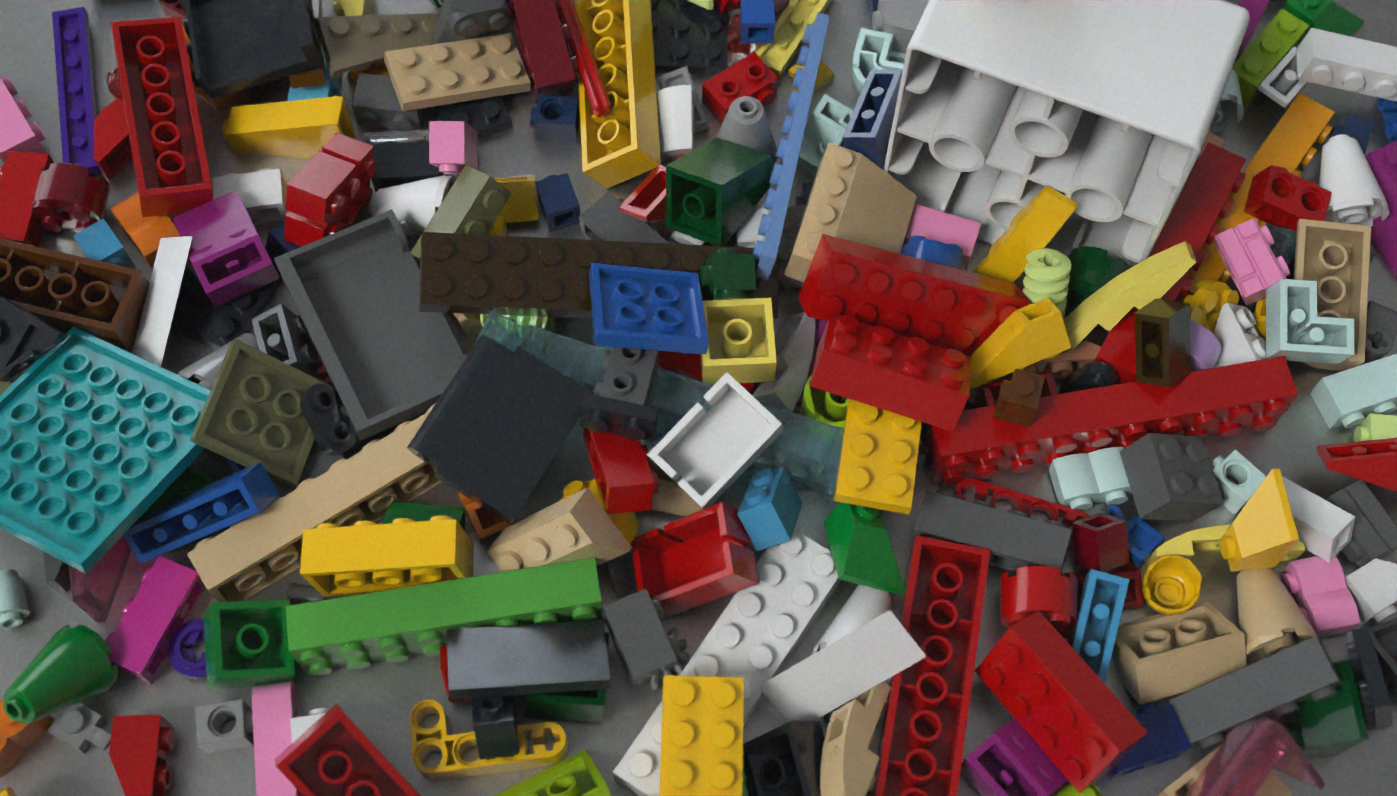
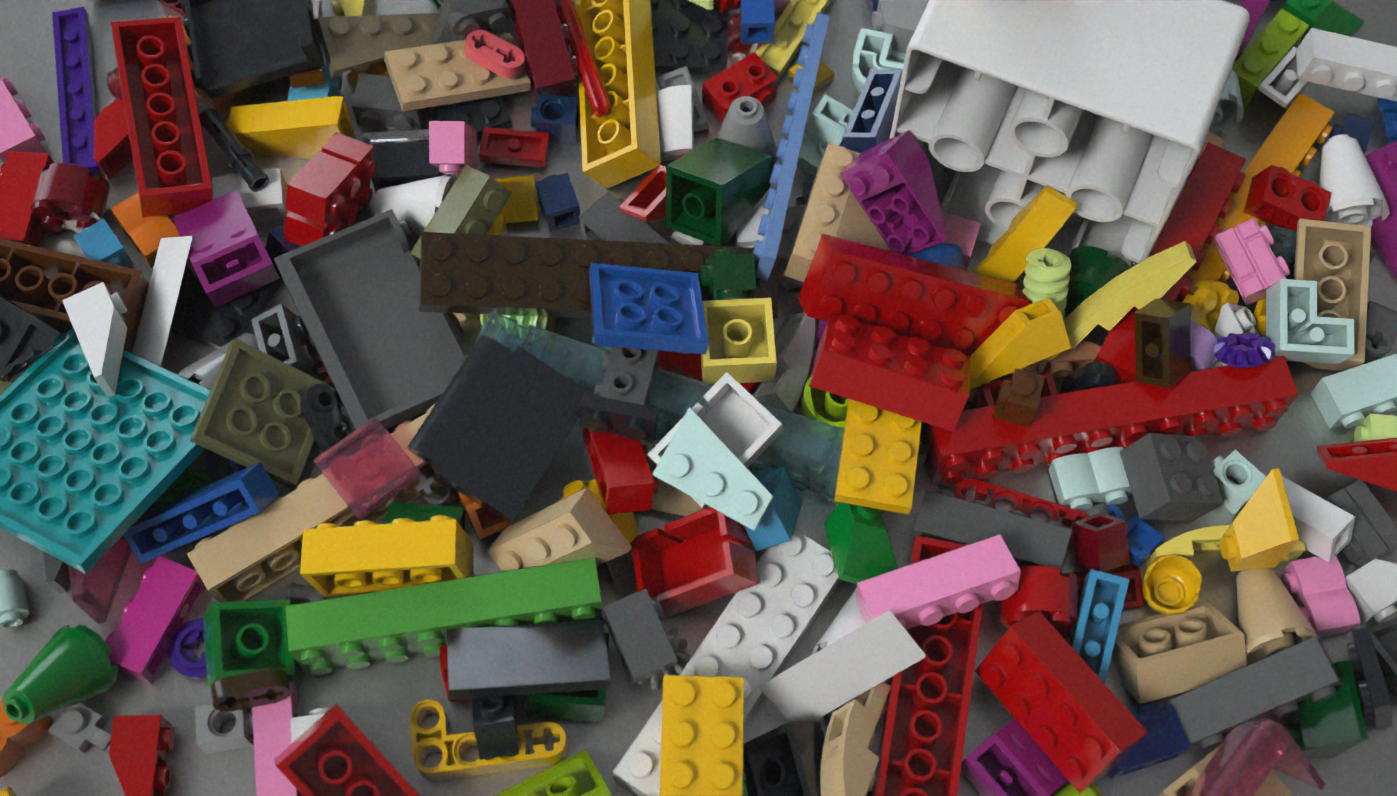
(100, 331): none -> white slope
(250, 690): none -> dark brown beam
(252, 173): none -> black pin
(367, 468): none -> clear pink plate
(436, 491): none -> dark grey axle
(494, 54): none -> coral beam
(514, 147): none -> red plate
(712, 474): none -> light aqua wing
(898, 194): none -> magenta slope
(942, 584): none -> bright pink brick
(1244, 350): none -> dark purple gear

